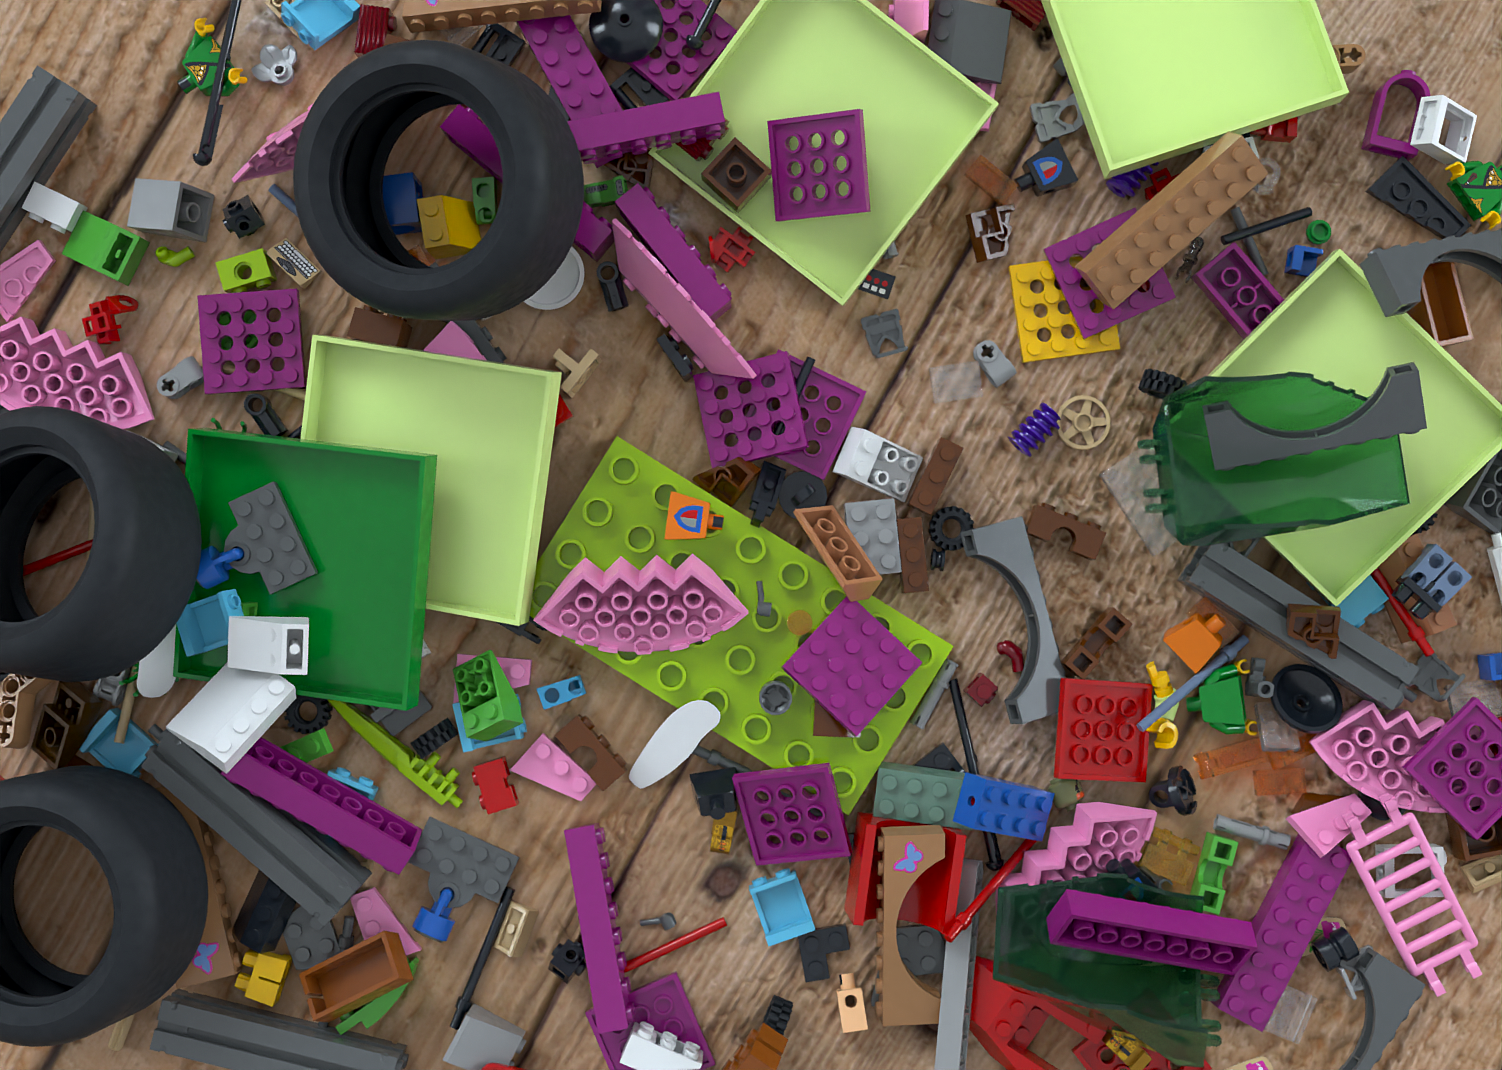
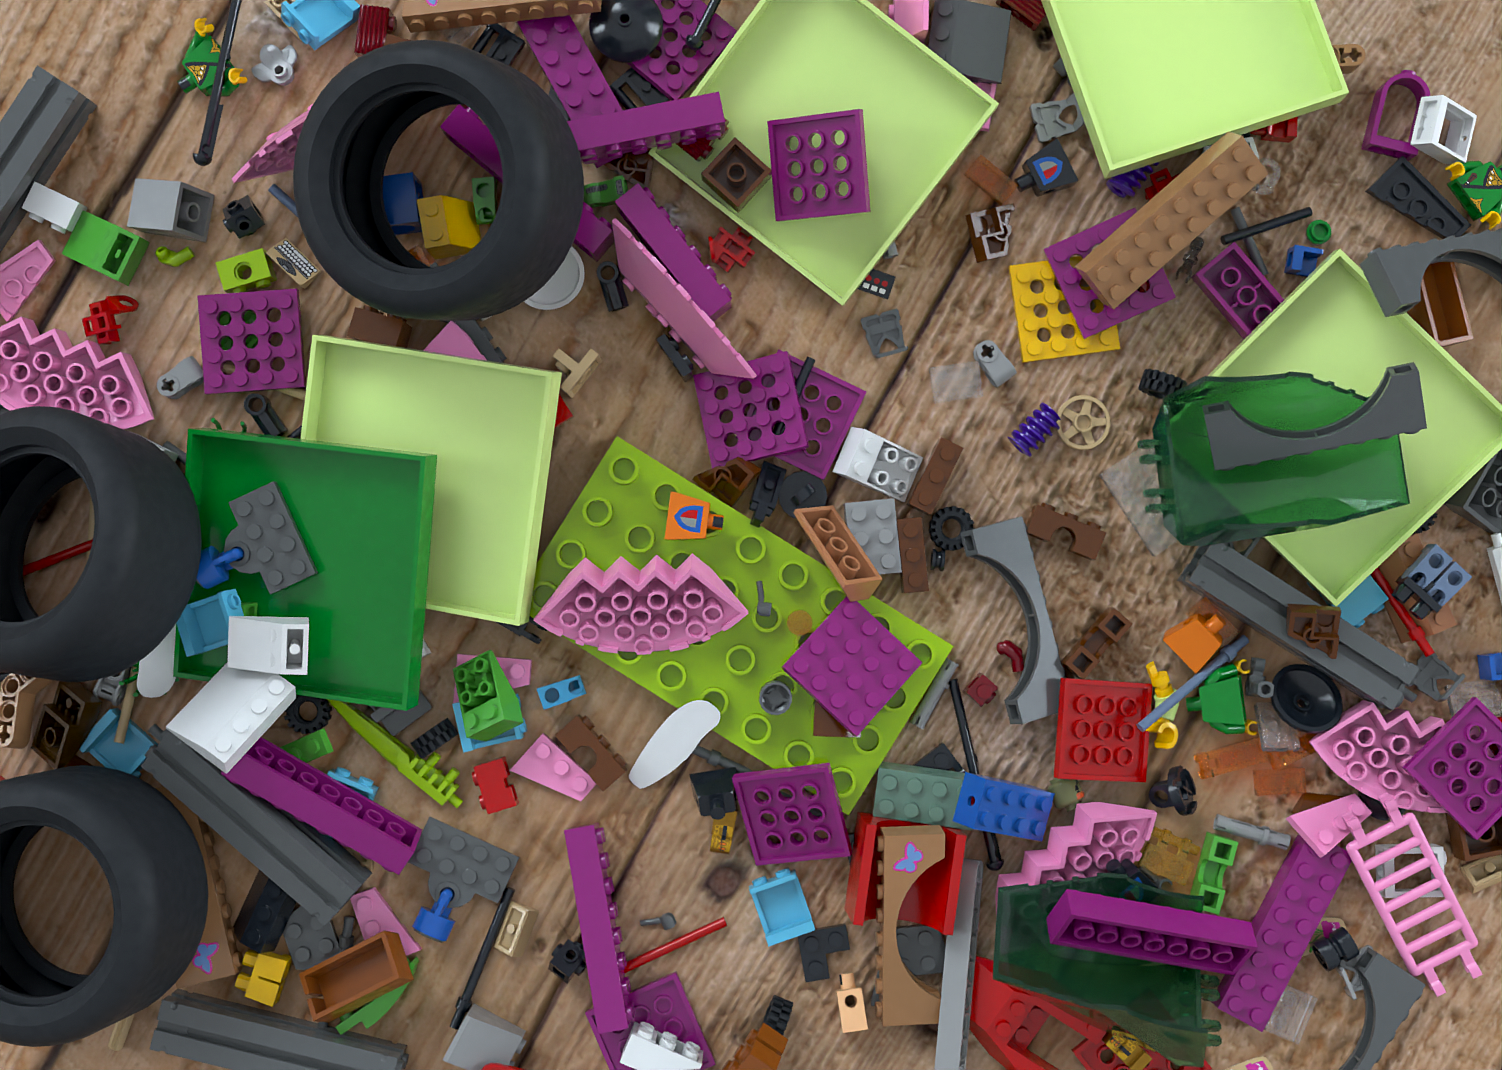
(964, 918): red bar -> none

